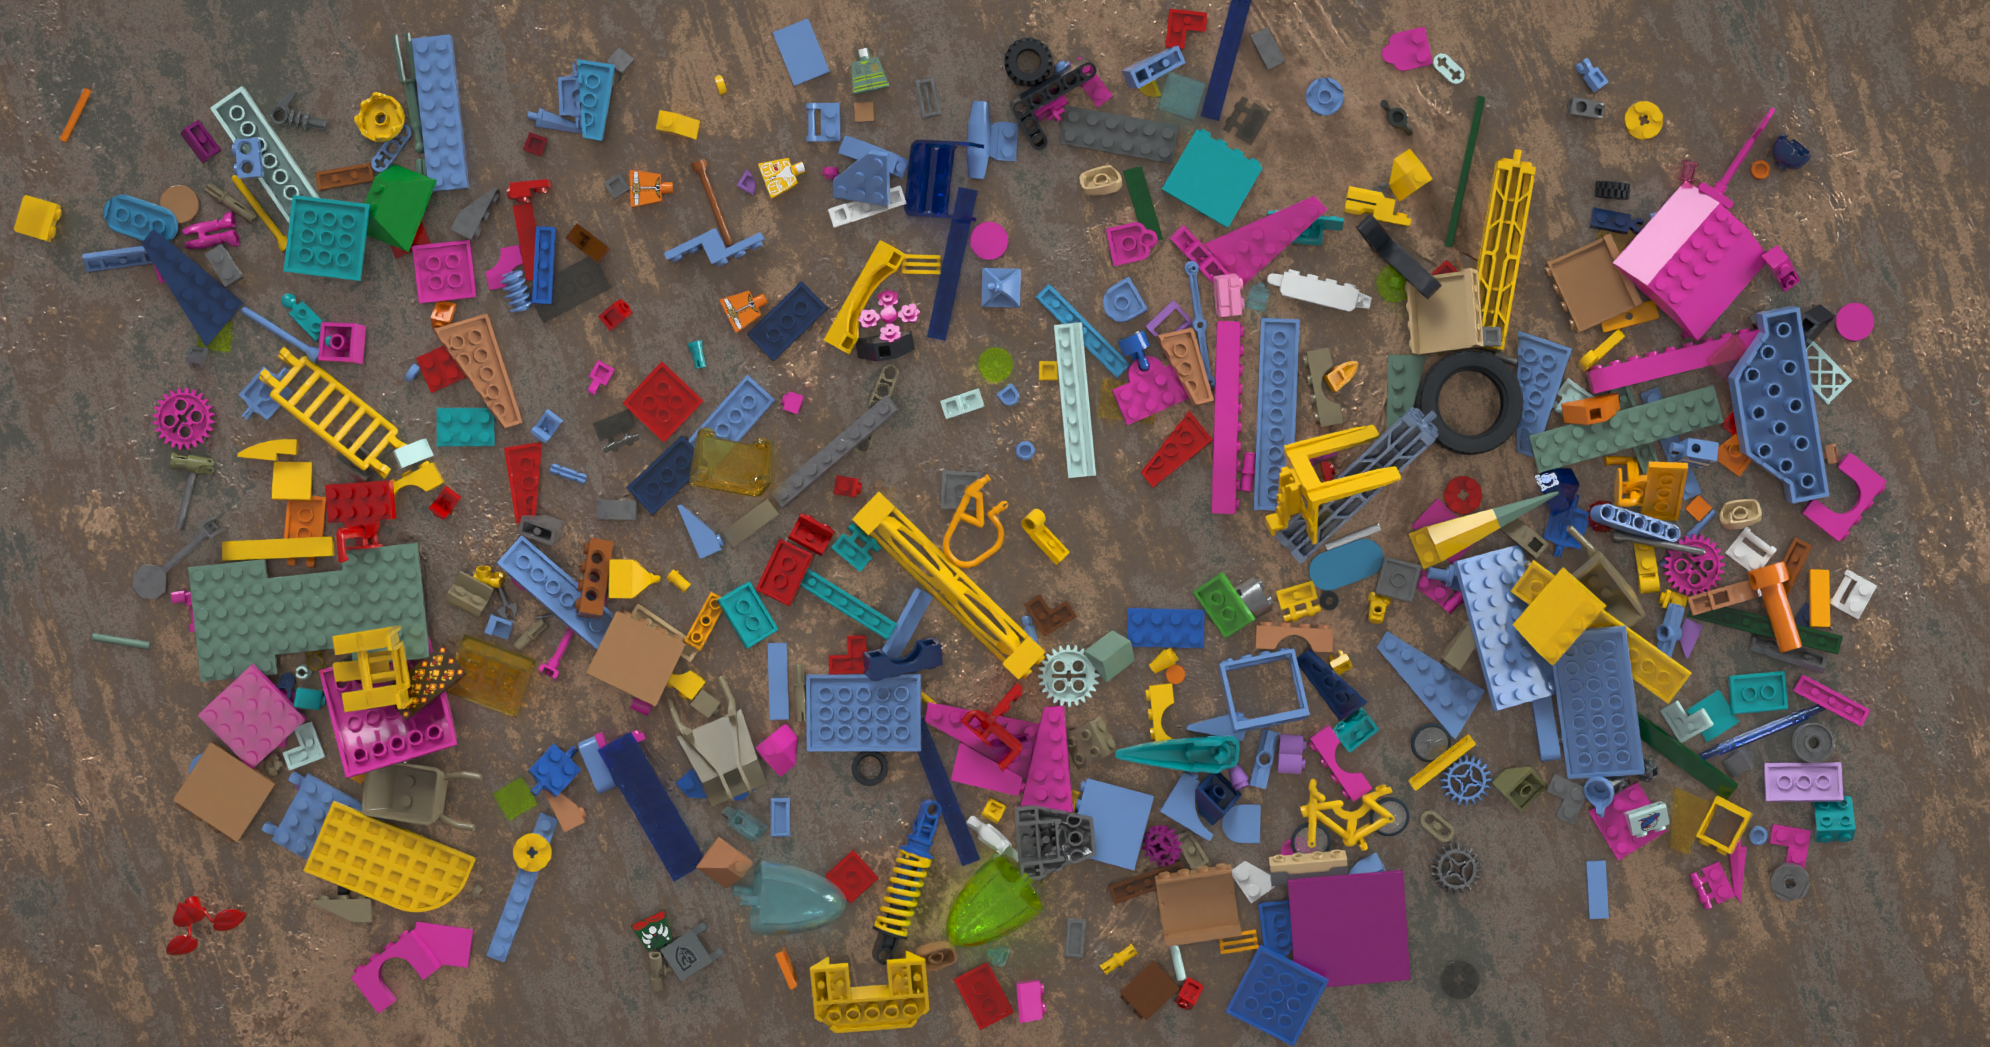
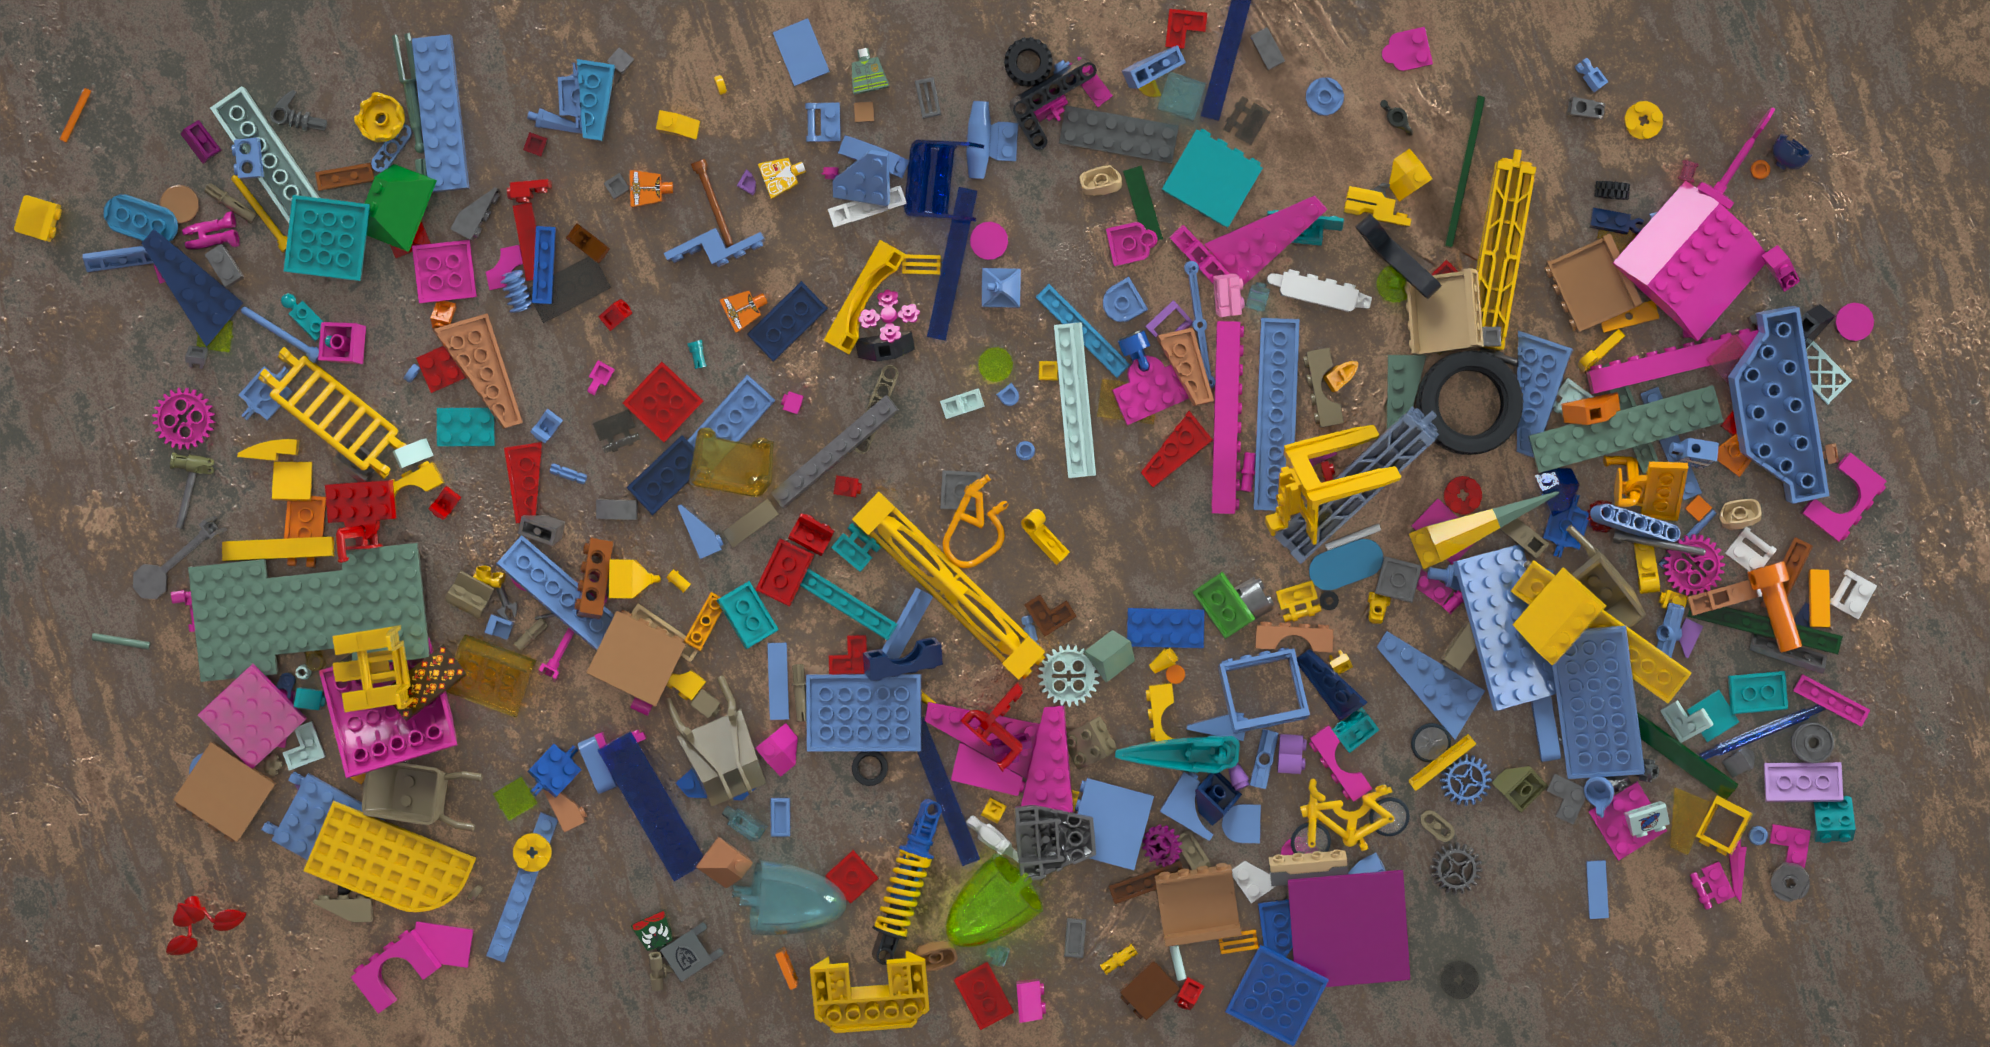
(1445, 72): light aqua beam -> none

